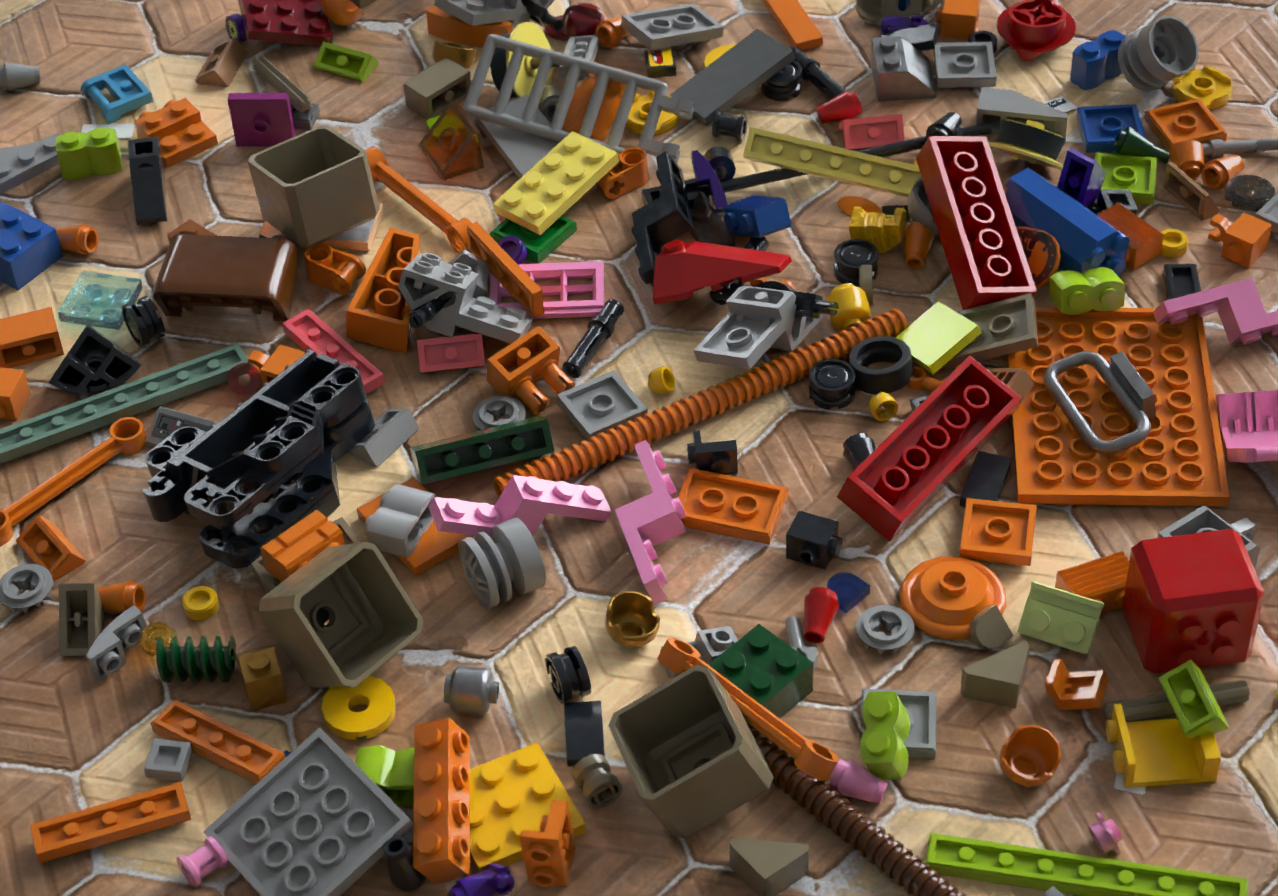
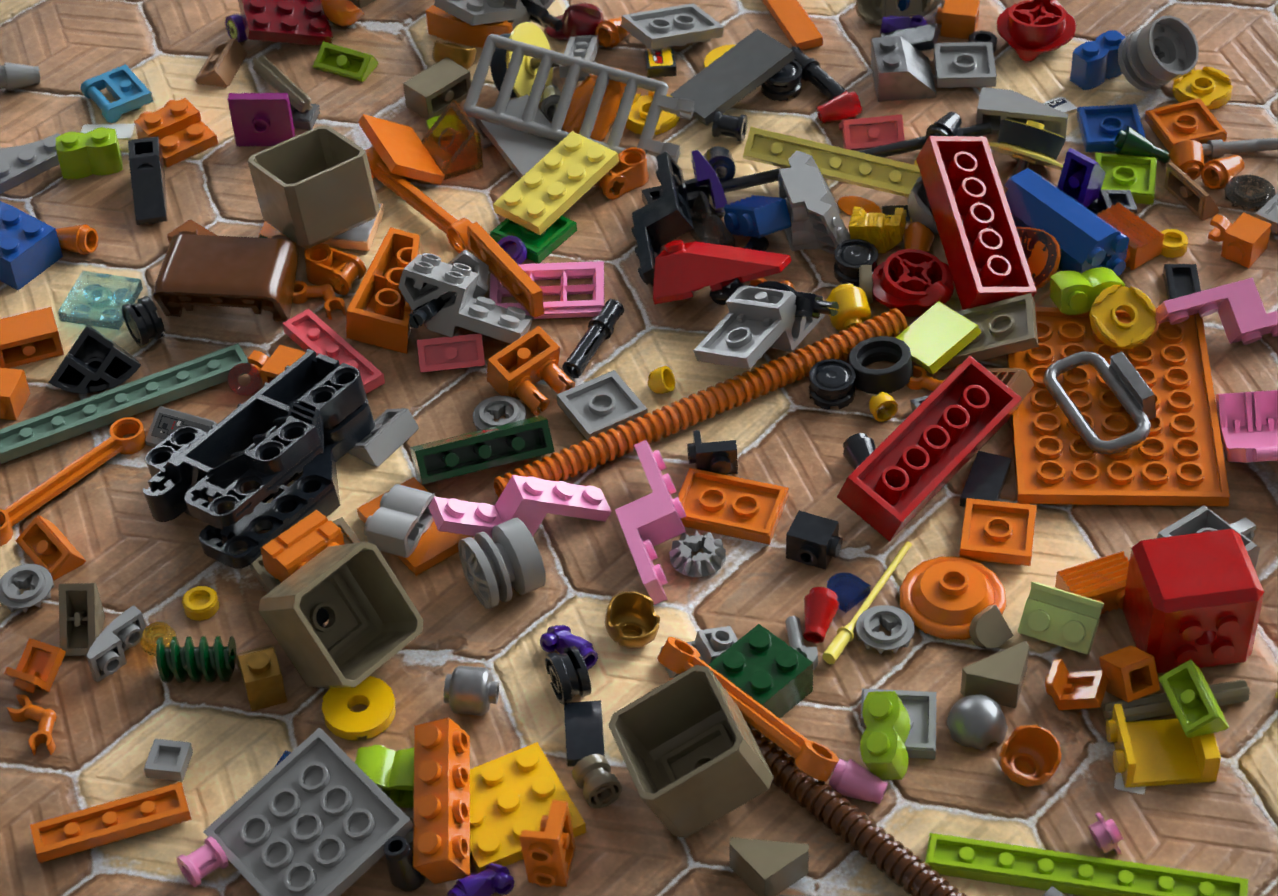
(37, 666): none -> orange bracket
(46, 721): none -> orange arm
(122, 596): orange cone -> none
(217, 741): orange tile -> none
(303, 293): none -> orange arm
(401, 150): none -> orange tile
(560, 637): none -> dark purple arm
(701, 564): none -> light grey gear
(810, 206): none -> light grey slope
(845, 633): none -> light yellow piece
(912, 282): none -> red piece
(977, 722): none -> flat silver hair
(1113, 331): none -> yellow tile
(1130, 673): none -> orange brick

